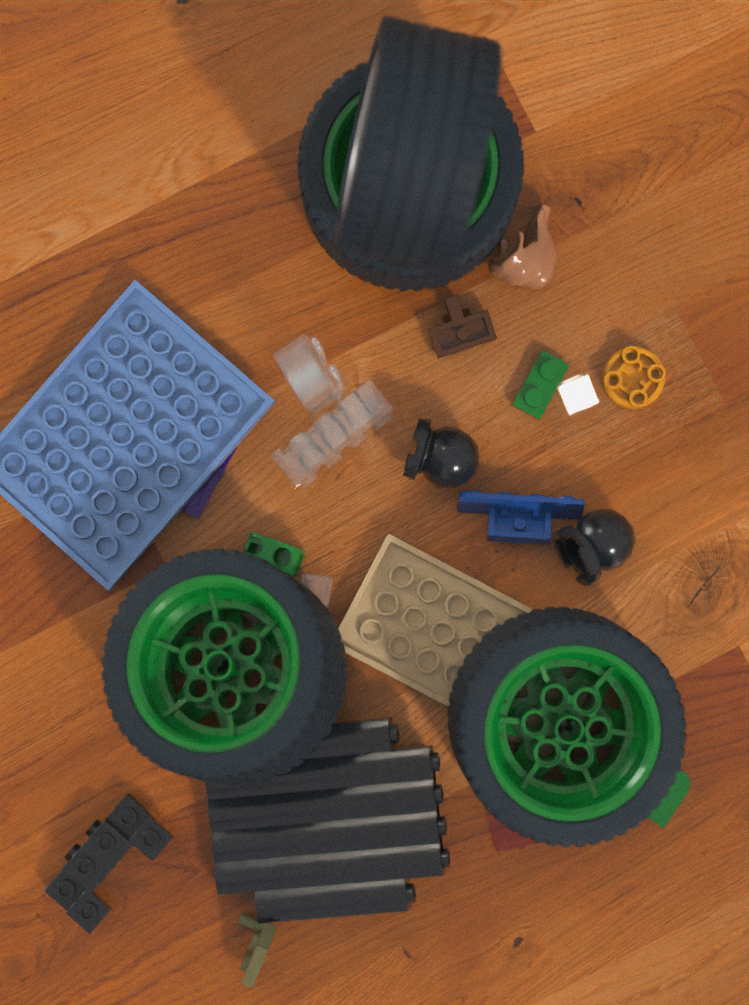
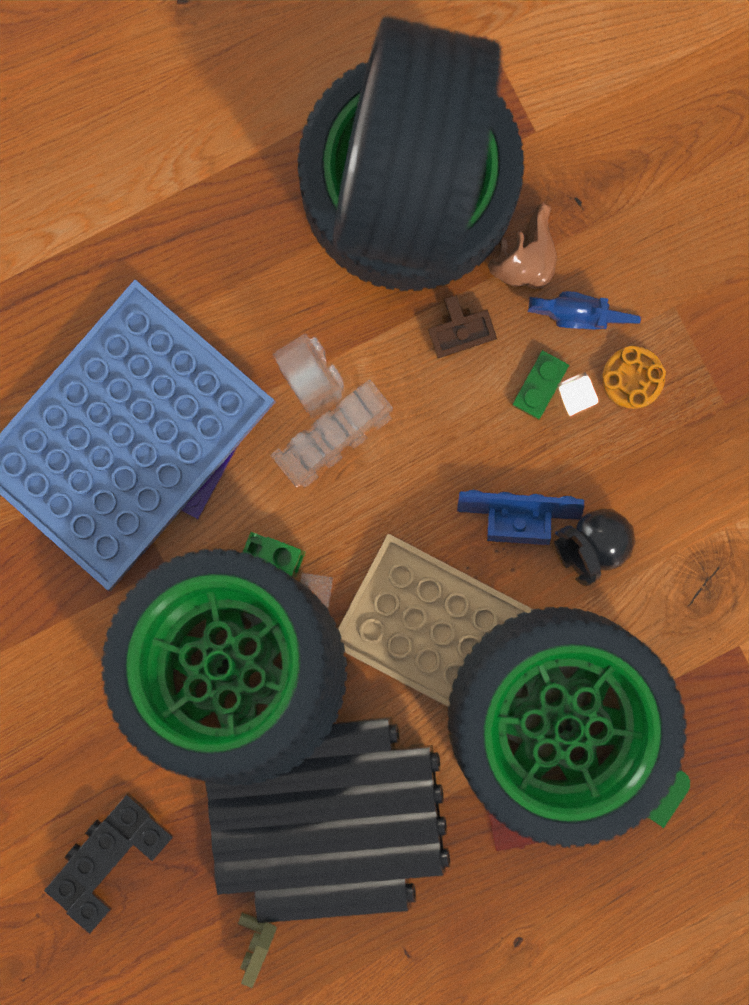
(442, 455): black tile -> none
(579, 311): none -> blue animal

